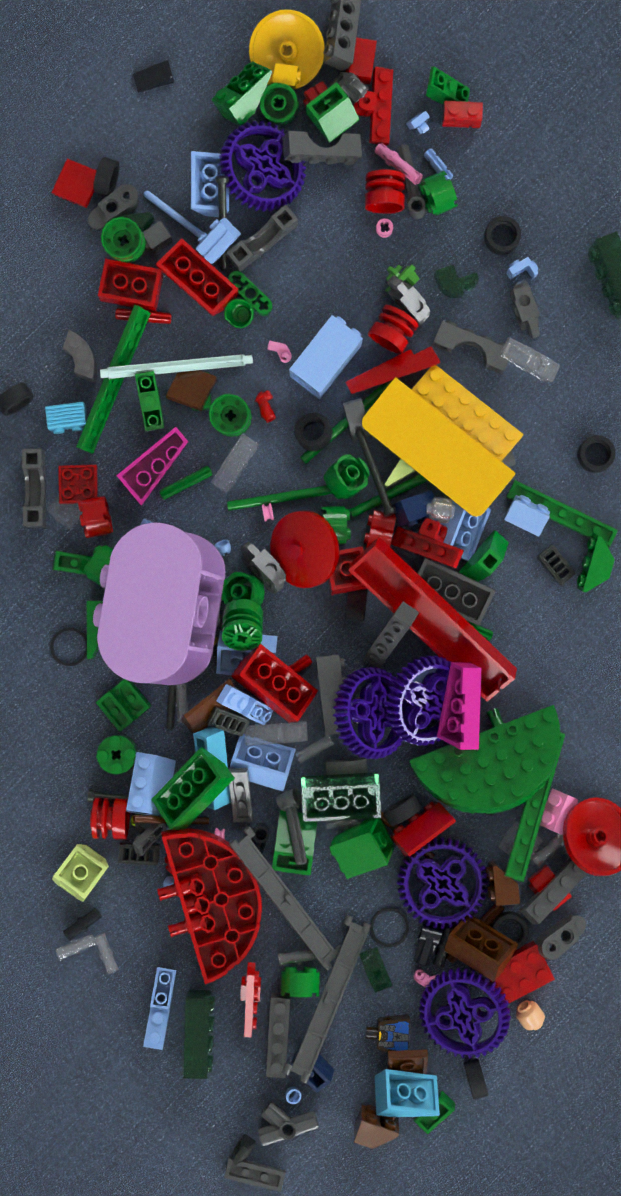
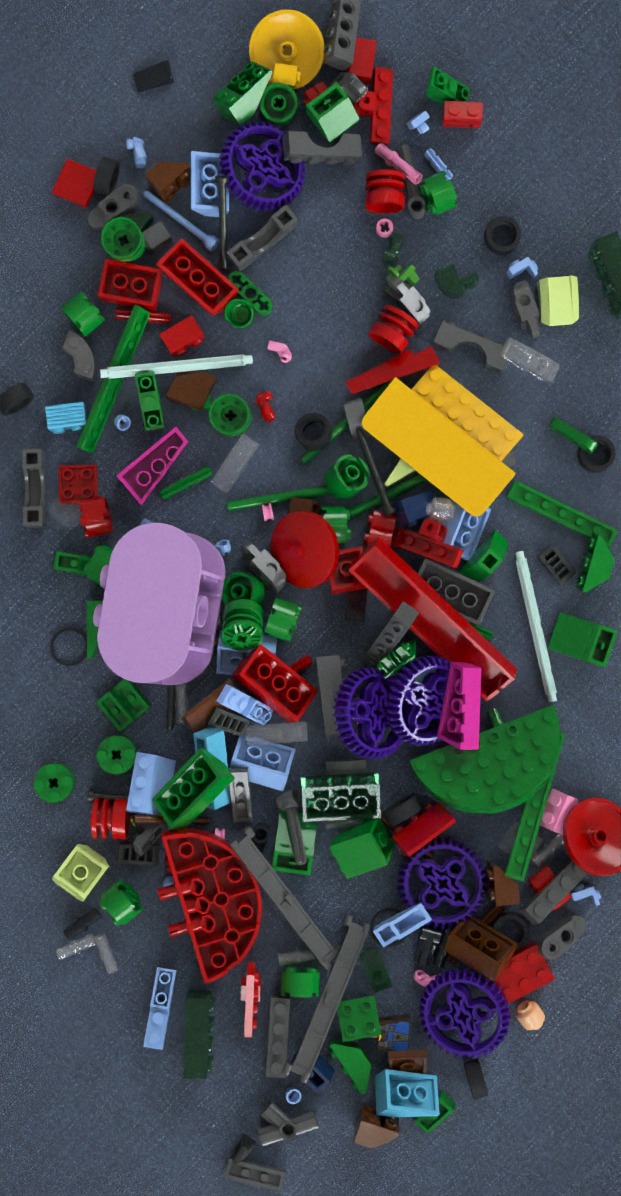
(66, 781): none -> green brick
(82, 314): none -> green brick
(121, 902): none -> green brick
(127, 422): none -> light blue hinge
(140, 156): none -> light blue arm
(168, 178): none -> reddish brown slope
(182, 336): none -> red brick
(217, 240): light blue brick -> none
(283, 619): none -> green brick
(299, 504): none -> reddish brown brick
(314, 749): clear pin -> none
(326, 356): light blue brick -> none
(354, 1062): none -> green slope
(358, 1018): none -> green hinge
(395, 246): none -> clear green arm
(400, 656): none -> green hinge
(401, 924): none -> light blue slope
(527, 515): light blue brick -> none
(535, 625): none -> light aqua piece
(558, 300): none -> yellowish green slope
(573, 435): none -> green beam
(581, 891): none -> light blue bracket
(582, 640): none -> green slope

